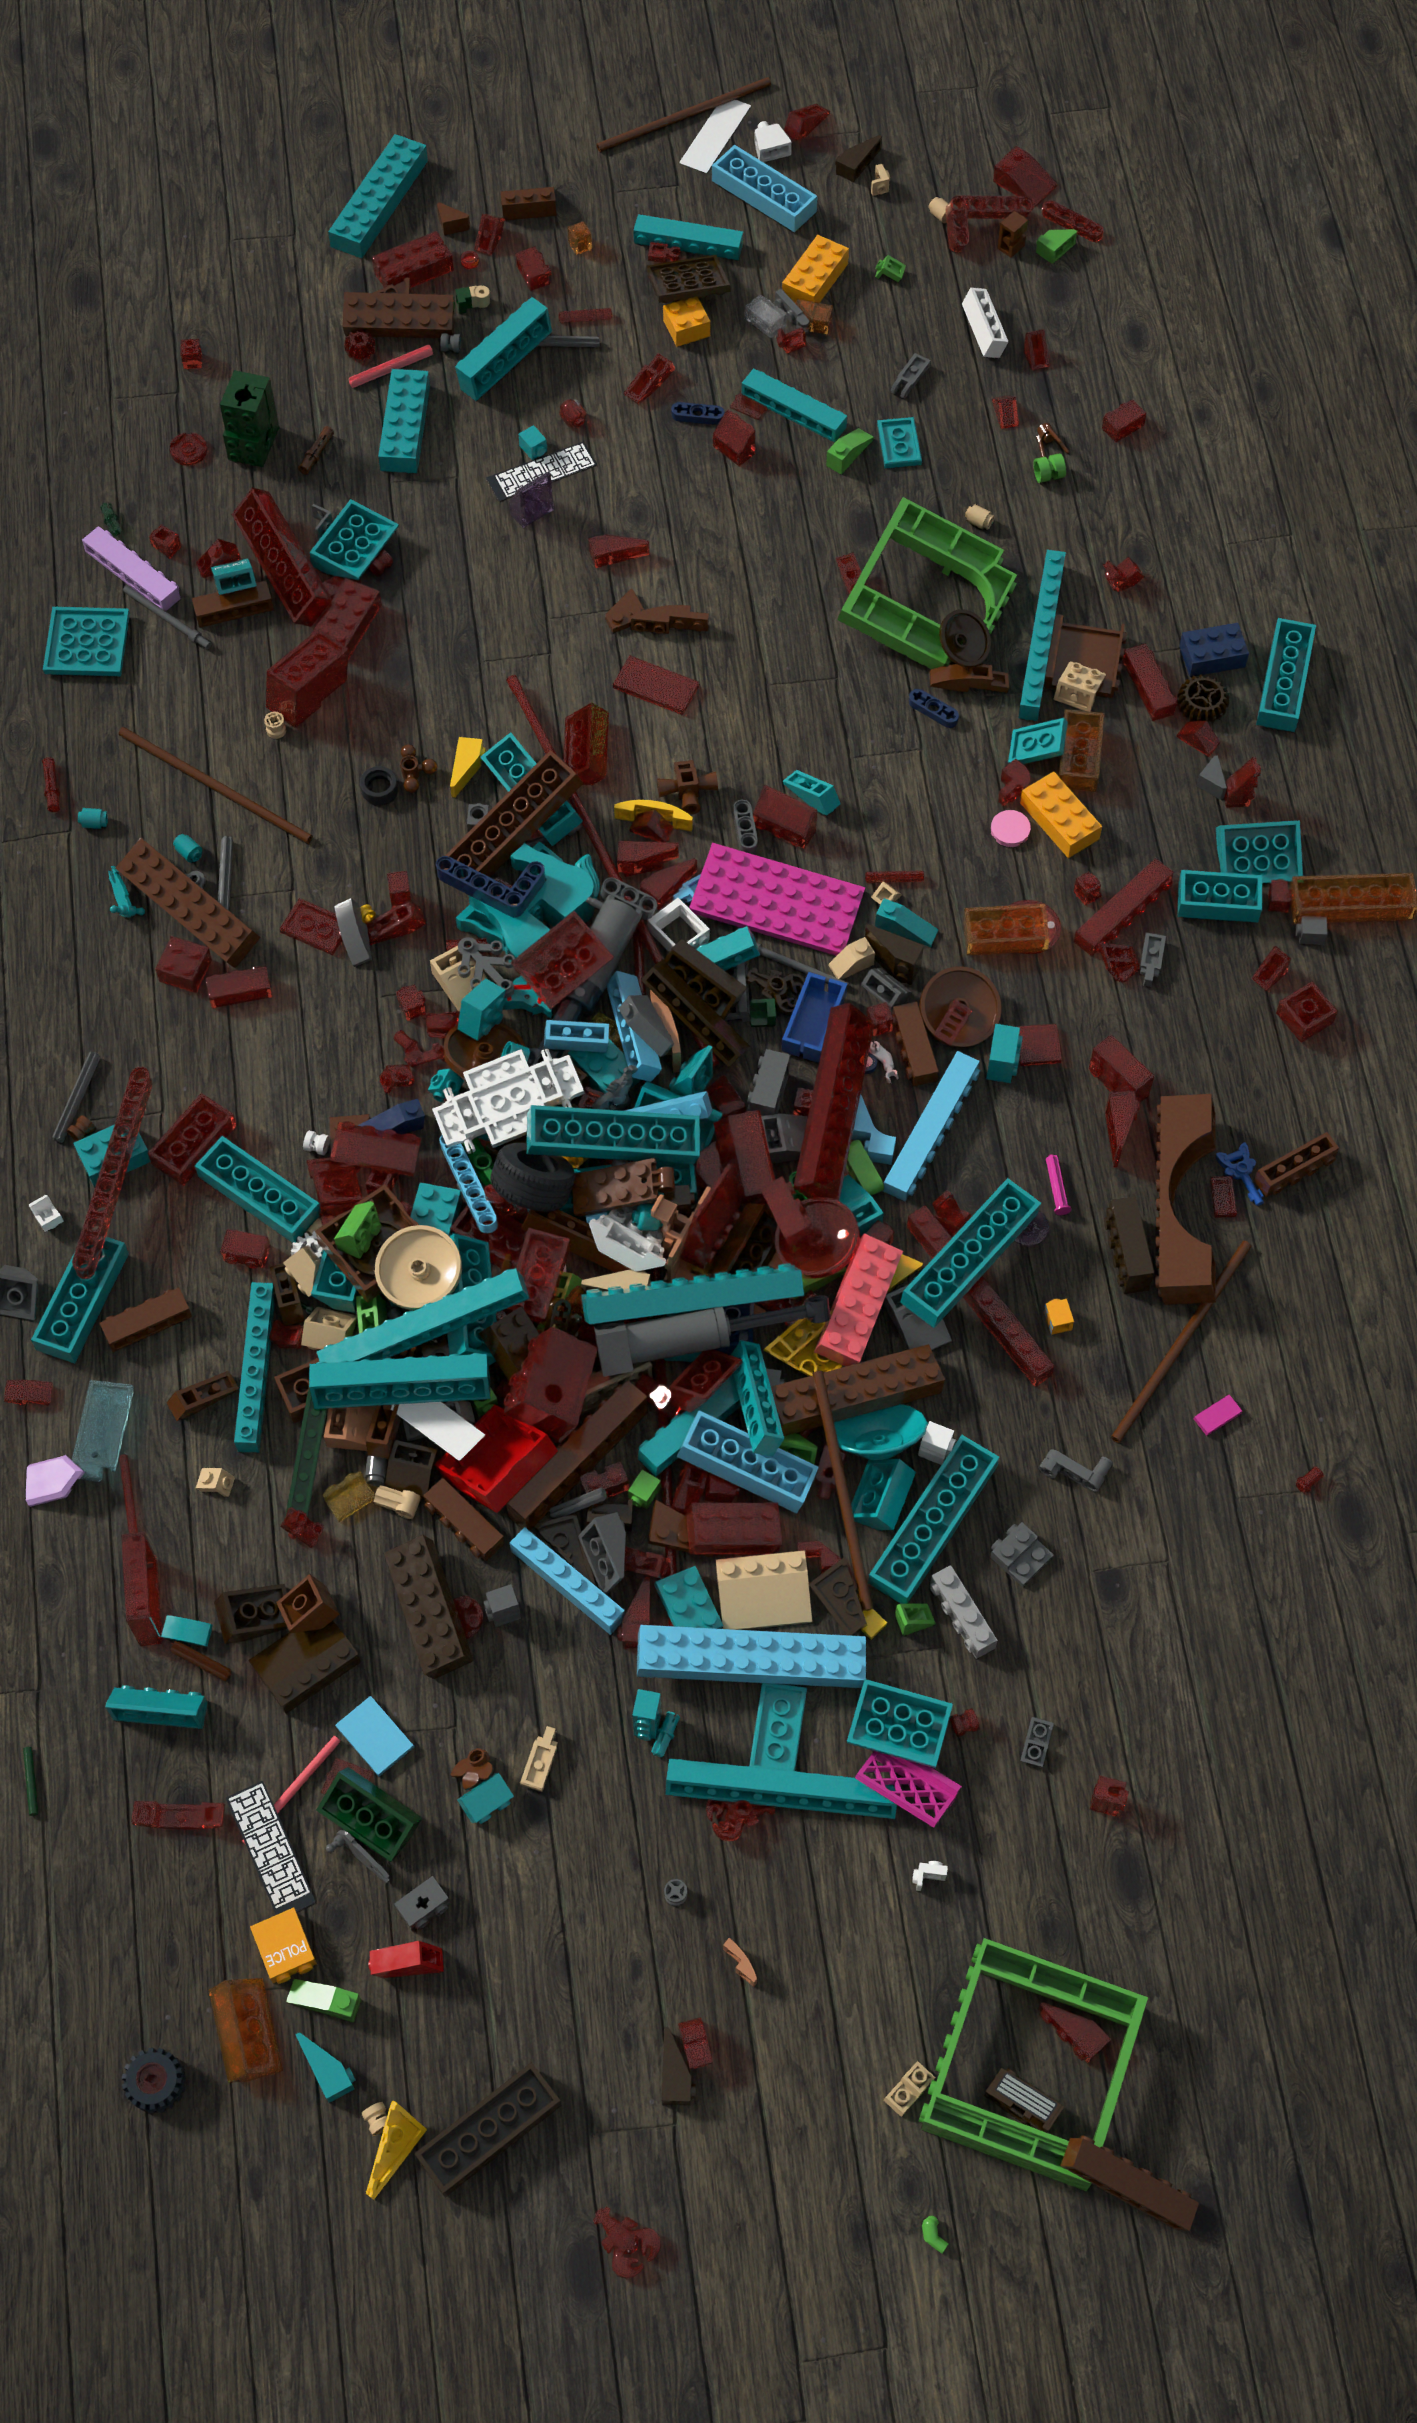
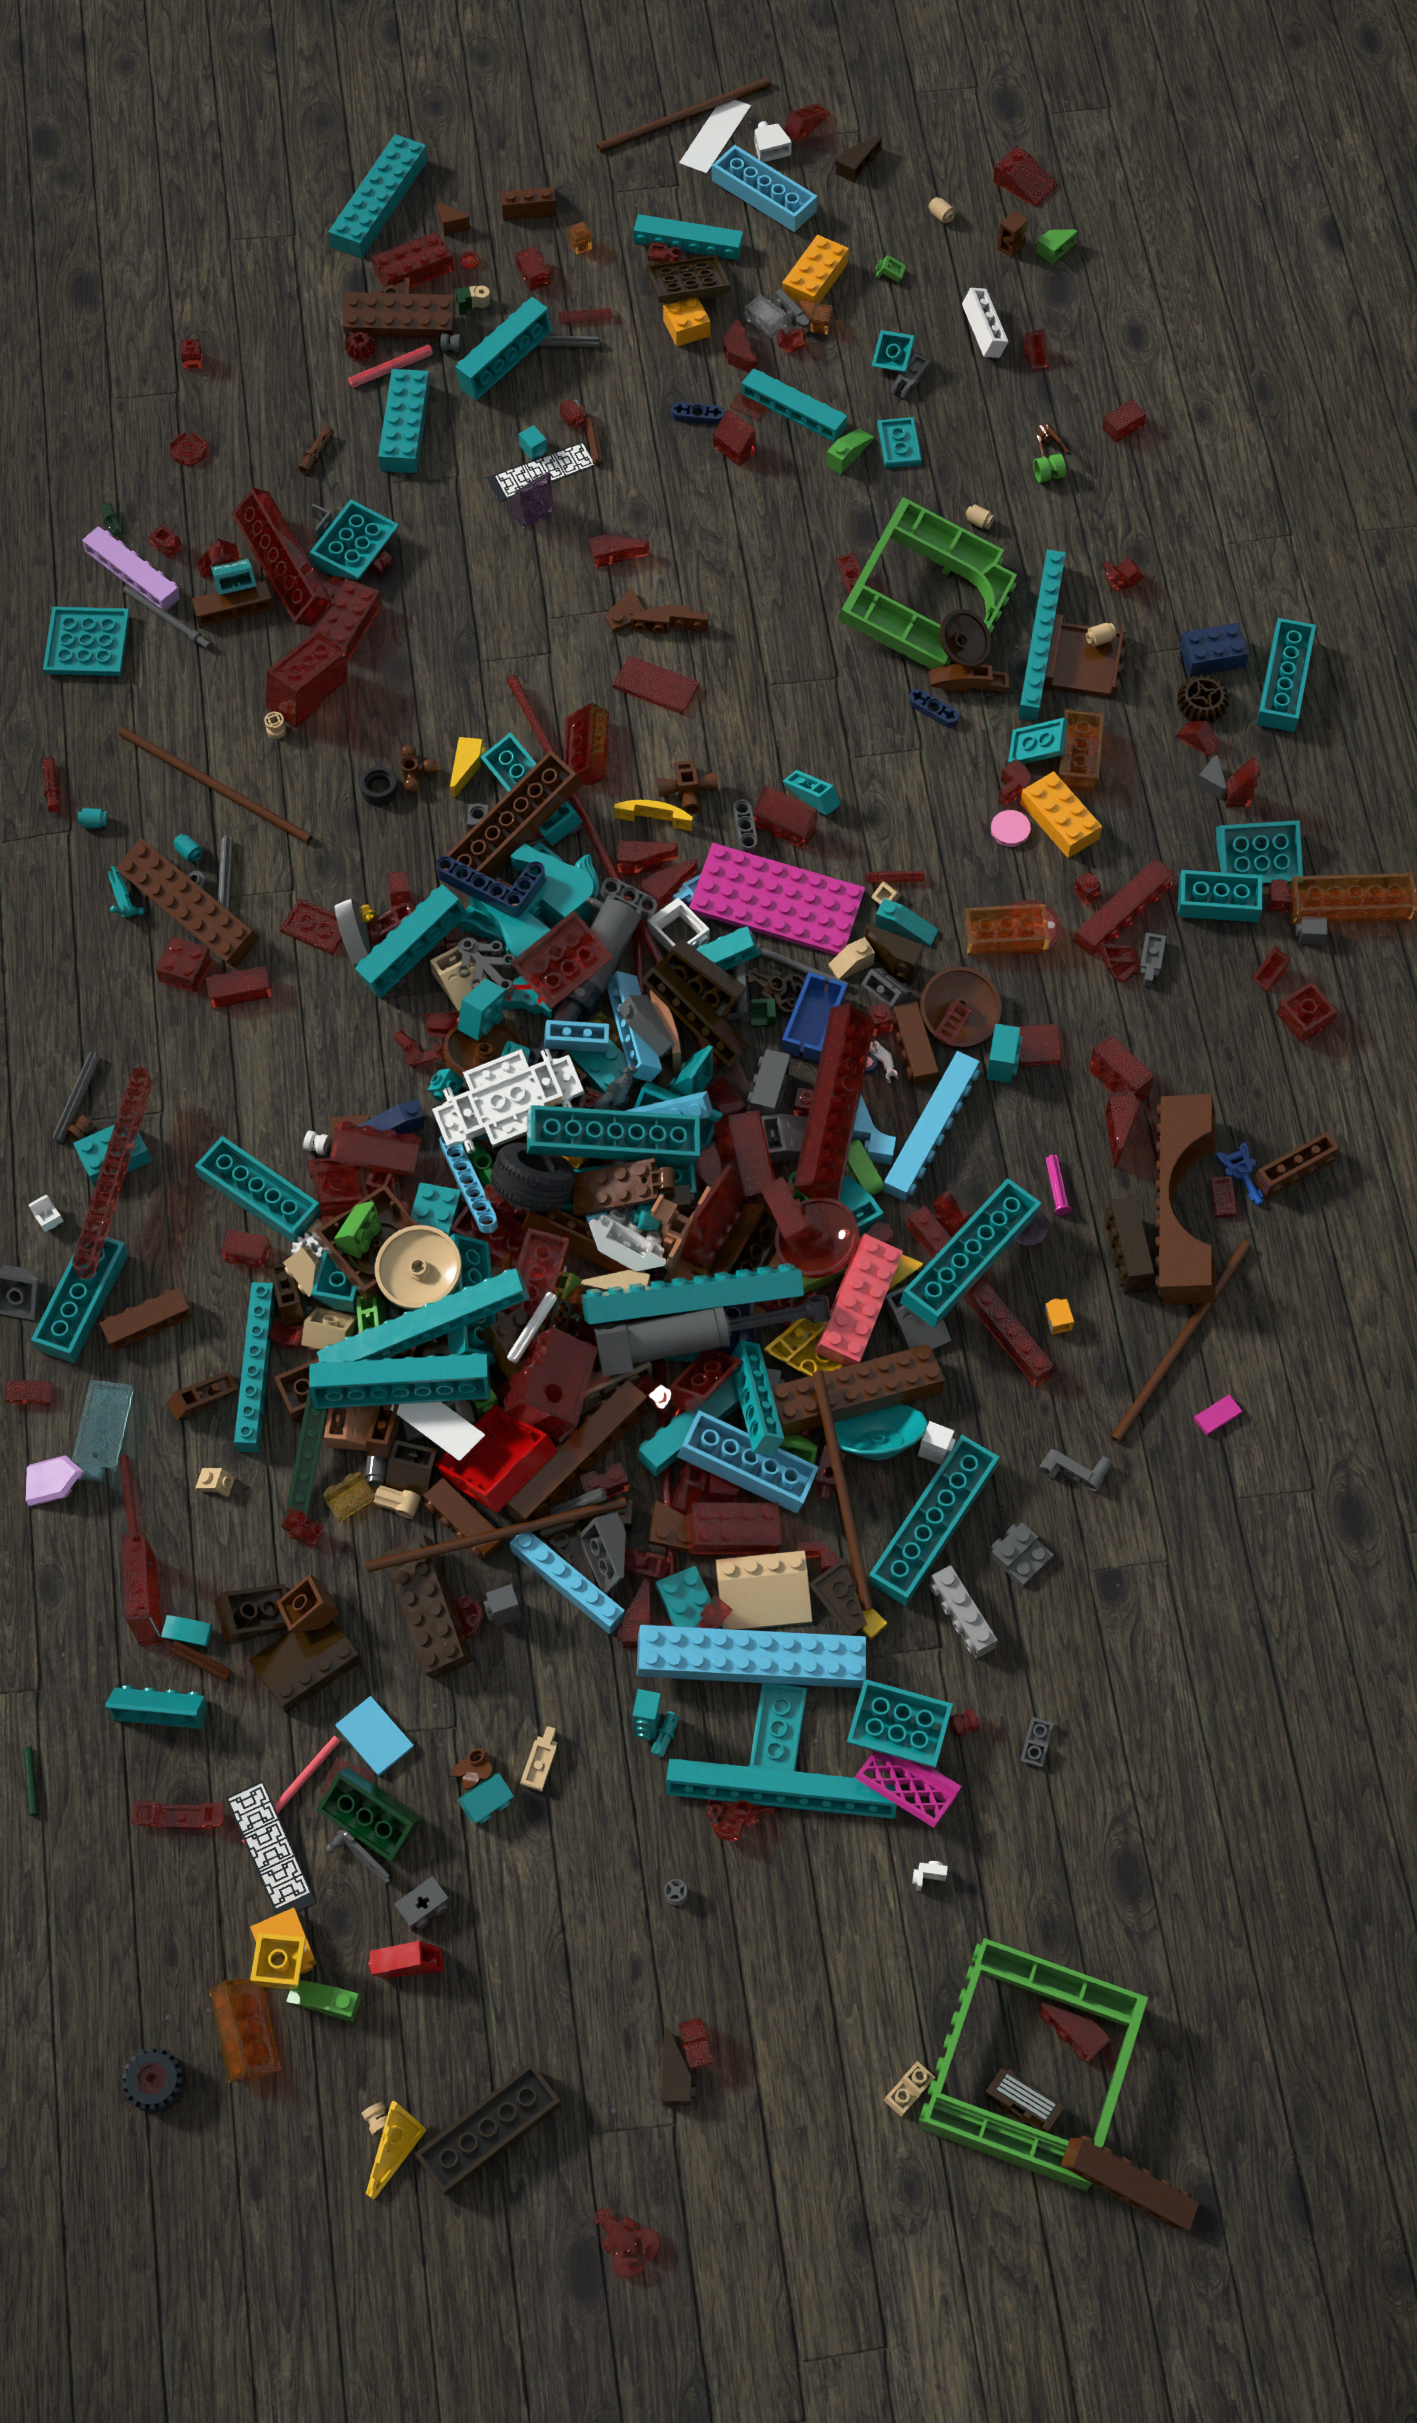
(191, 1138): clear red brick -> none
(249, 418): dark green piece -> none
(278, 1961): none -> yellow brick
(329, 2072): teal slope -> none
(396, 1076): clear red bracket -> none
(410, 941): none -> teal brick
(411, 1002): clear red brick -> none
(489, 233): clear red slope -> none
(494, 1535): none -> reddish brown piece
(532, 1327): none -> white axle
(594, 442): none -> reddish brown axle
(644, 1489): bright green brick -> none
(649, 378): clear red slope -> none
(652, 825): clear red slope -> none
(714, 1614): none -> clear red brick
(738, 348): none -> clear red slope
(744, 1967): nougat slope -> none
(881, 182): tan bracket -> none
(882, 1493): teal slope -> none
(893, 351): none -> teal slope
(913, 1617): bright green slope -> none
(930, 2234): bright green arm -> none
(981, 211): clear red beam -> none
(1006, 411): clear red slope -> none
(1054, 211): clear red beam -> none
(1079, 686): tan bracket -> none
(1101, 634): none -> tan brick
(1109, 1796): clear red brick -> none
(1149, 682): clear red brick -> none
(1309, 1479): clear red pin -> none

